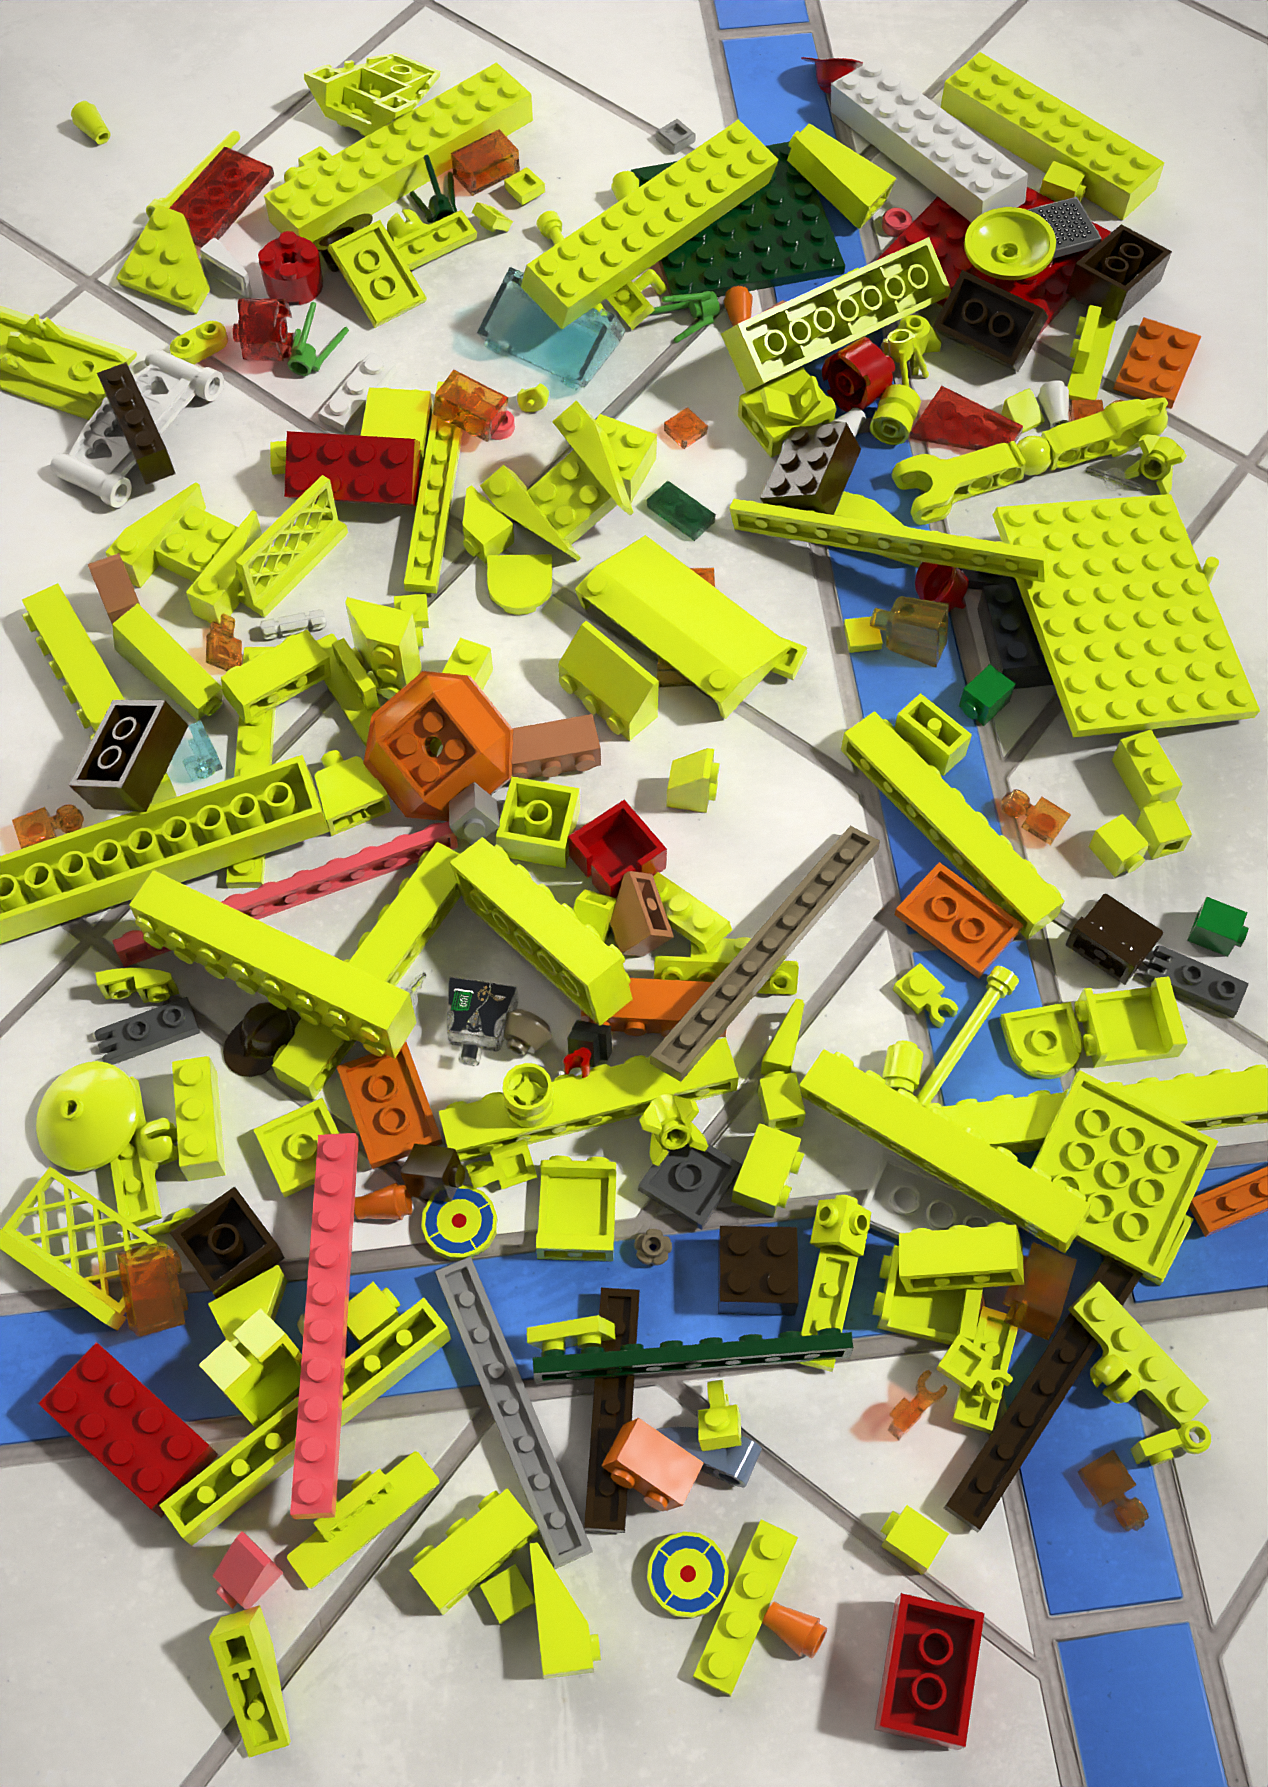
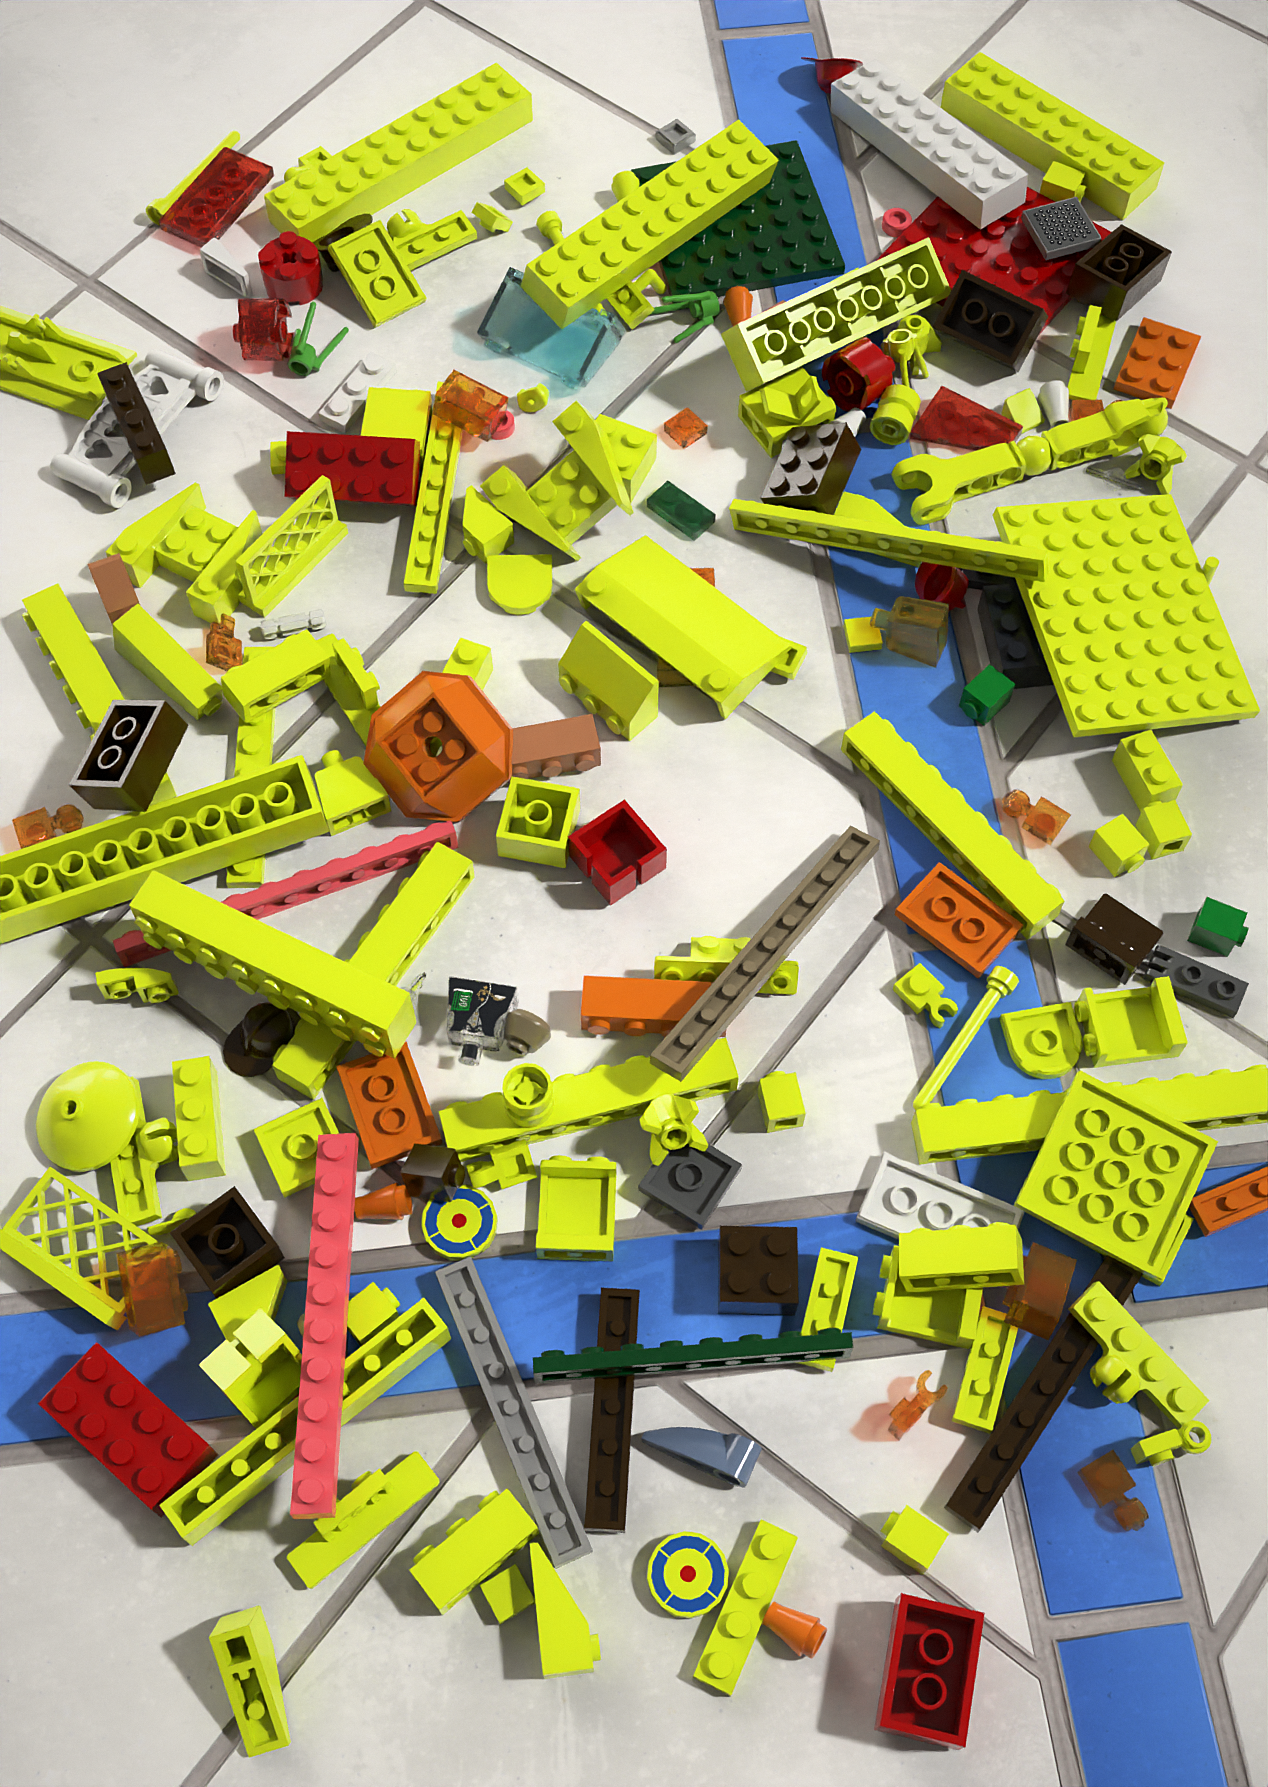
(89, 120): neon yellow cone -> none
(147, 1031): dark grey hinge -> none
(166, 262): neon yellow plate -> none
(200, 342): neon yellow plate -> none
(205, 758): clear light blue bracket -> none
(245, 1573): coral slope -> none
(371, 92): neon yellow wedge -> none
(386, 643): neon yellow slope -> none
(419, 607): neon yellow plate -> none
(439, 204): dark green plant -> none
(473, 814): light grey brick -> none
(485, 162): clear orange brick -> none
(543, 930): neon yellow brick -> none
(576, 1332): neon yellow plate -> none
(587, 1046): pearl dark grey piece -> none
(595, 910): neon yellow brick -> none
(639, 916): nougat slope -> none
(652, 1465): brick -> none
(653, 1257): dark tan plate -> none
(690, 915): neon yellow plate -> none
(693, 781): neon yellow slope -> none
(721, 1423): neon yellow plate -> none
(766, 1171): neon yellow brick -> none
(783, 1046): neon yellow slope -> none
(840, 174): neon yellow slope -> none
(841, 1225): neon yellow brick -> none
(903, 1066): neon yellow brick -> none
(933, 734): neon yellow brick -> none
(945, 1150): neon yellow brick -> none
(967, 1366): neon yellow plate -> none
(1010, 243): neon yellow dish -> none

